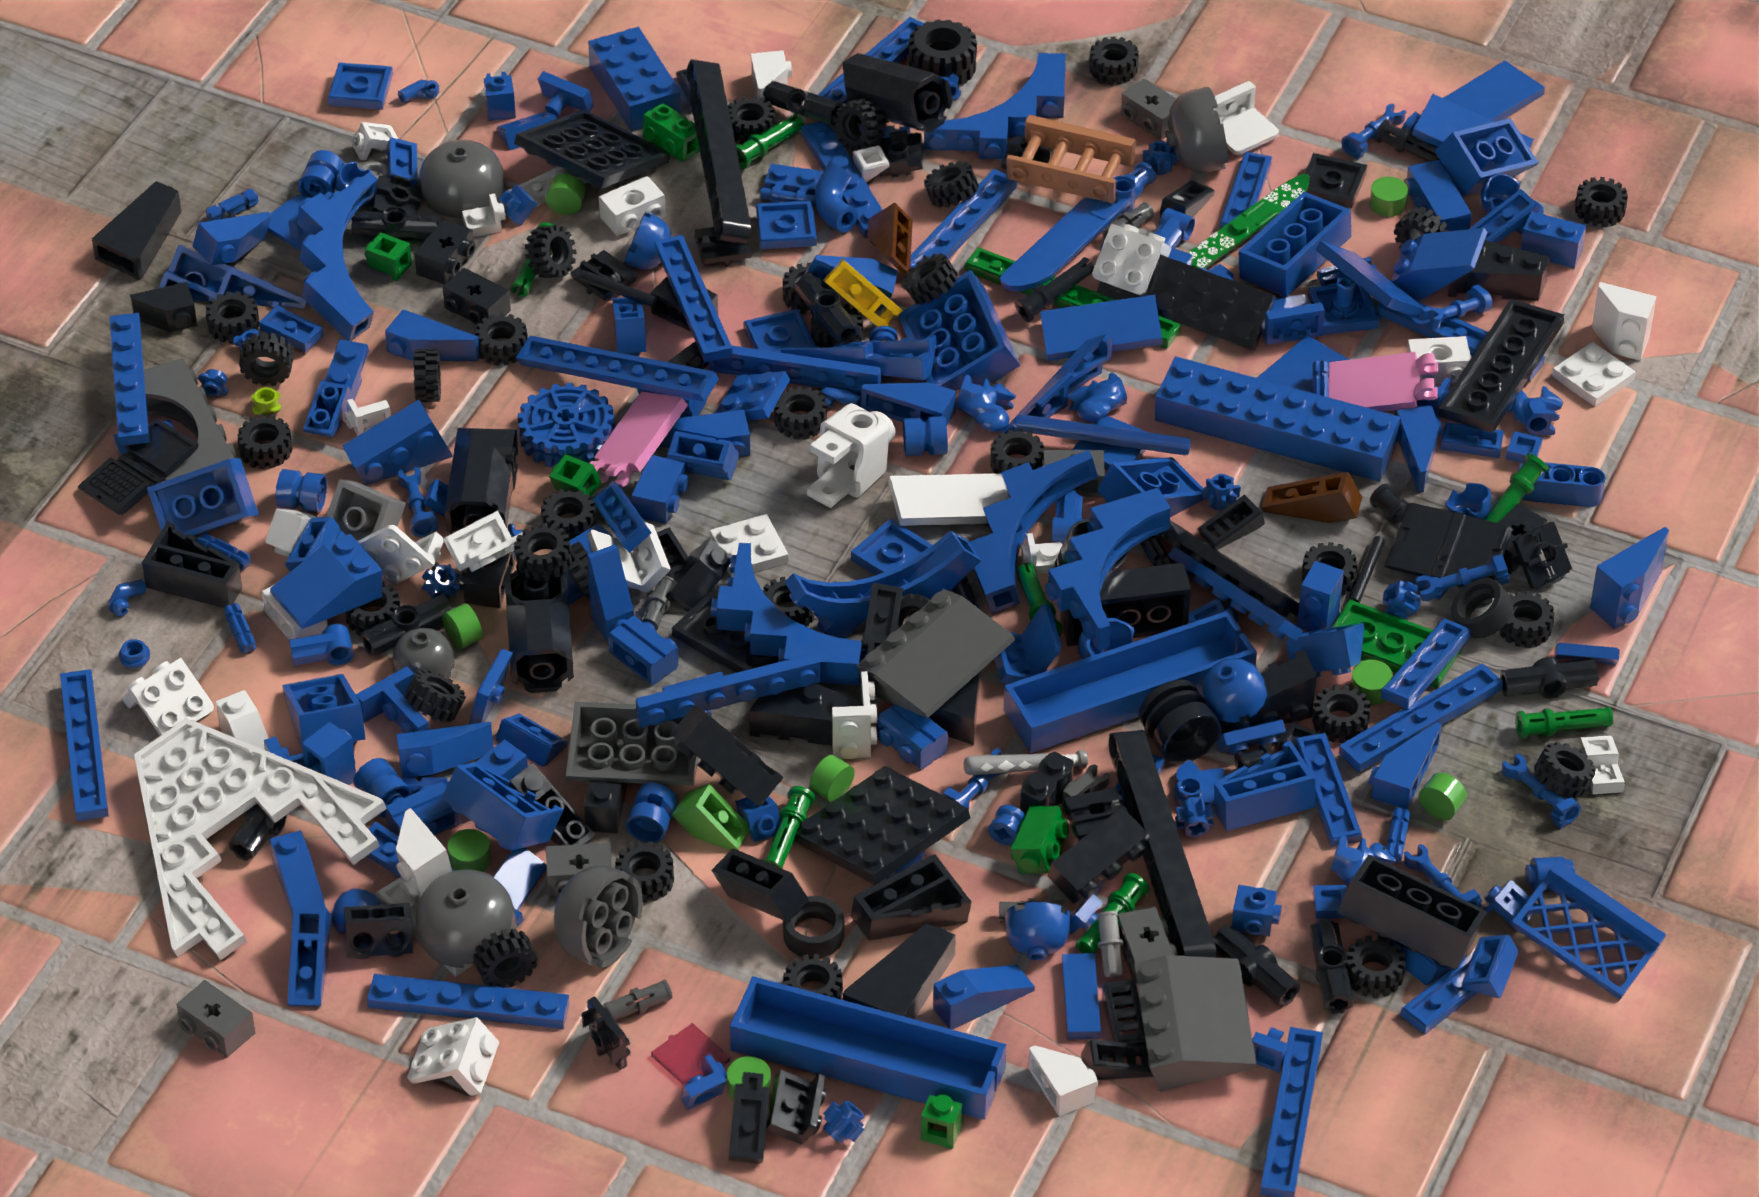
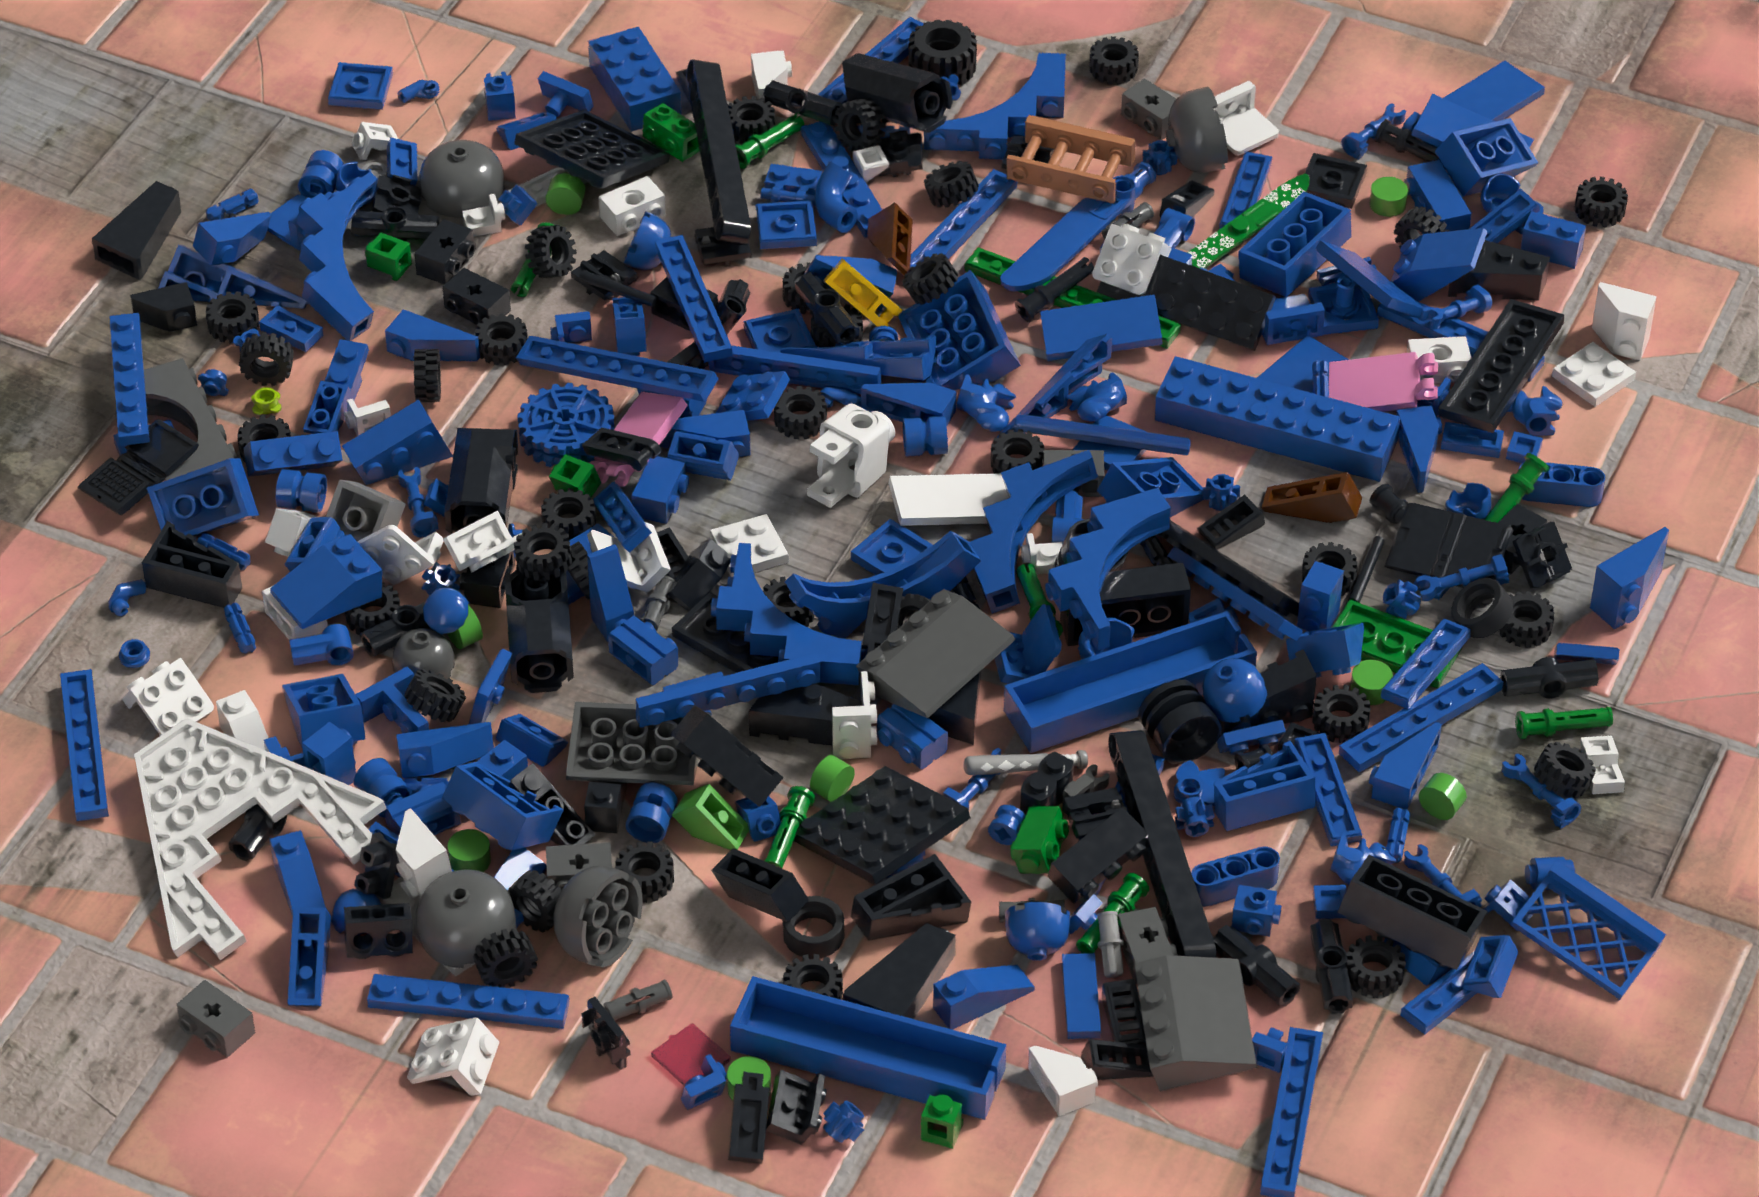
(293, 453): none -> blue brick
(380, 867): none -> black hips
(445, 610): none -> blue hair
(536, 899): none -> black tyre
(572, 327): none -> blue bracket
(622, 448): none -> black plate
(733, 303): none -> black piece
(1219, 878): none -> blue beam

